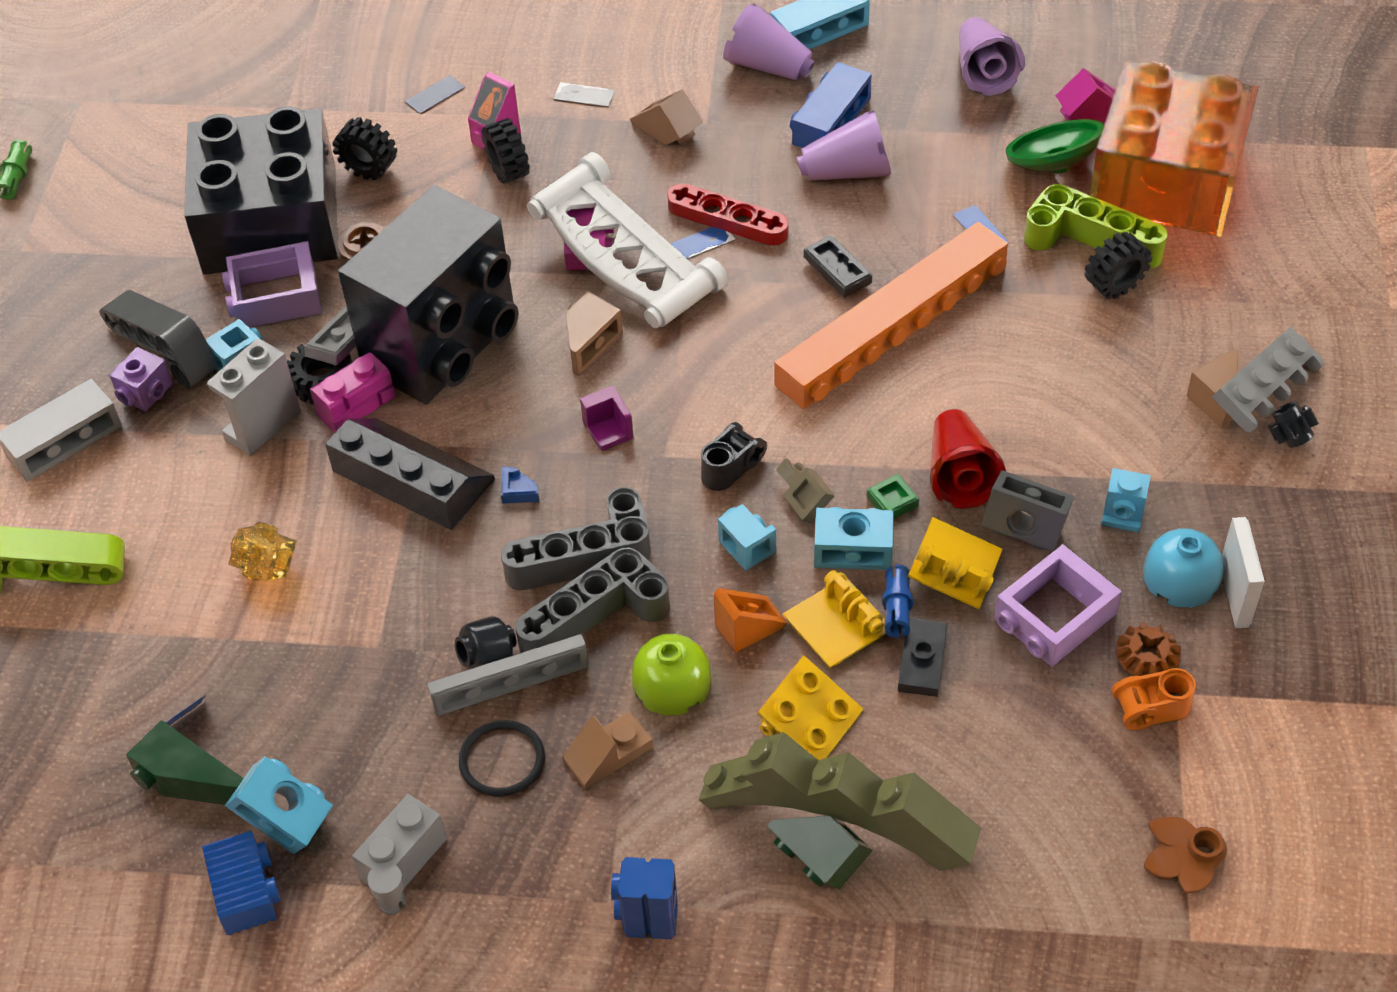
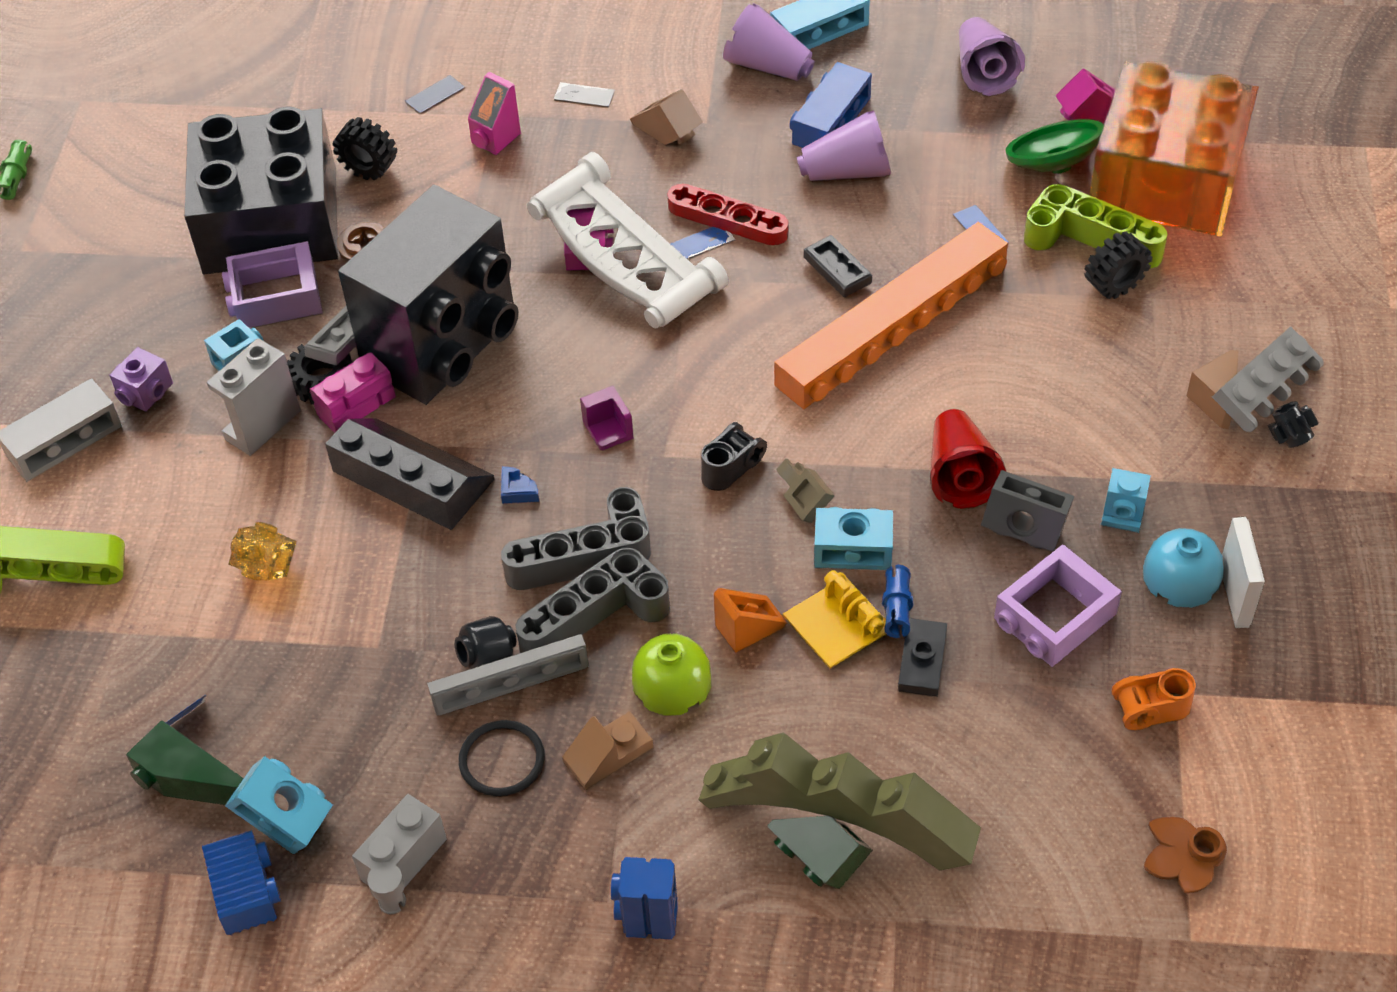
(163, 332): dark grey beam -> none
(505, 150): black tyre -> none
(591, 329): slope -> none
(746, 536): medium azure brick -> none
(809, 710): yellow hinge -> none
(893, 495): green tile -> none
(955, 563): yellow hinge -> none
(1139, 663): dark orange gear -> none

